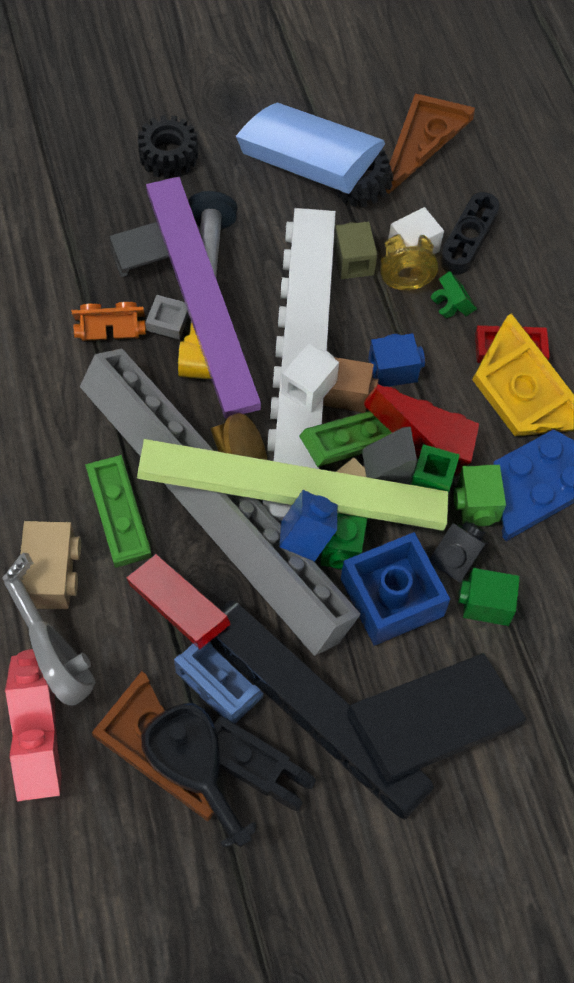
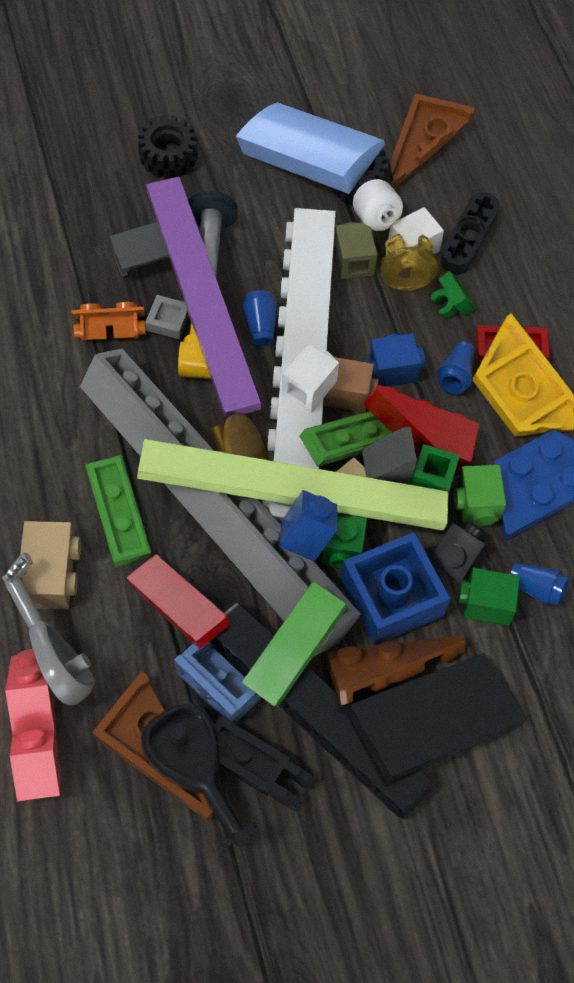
(260, 316): none -> blue cone
(295, 644): none -> bright green tile
(377, 204): none -> white head
(386, 663): none -> dark orange wing
(457, 369): none -> blue cone
(541, 583): none -> blue cone

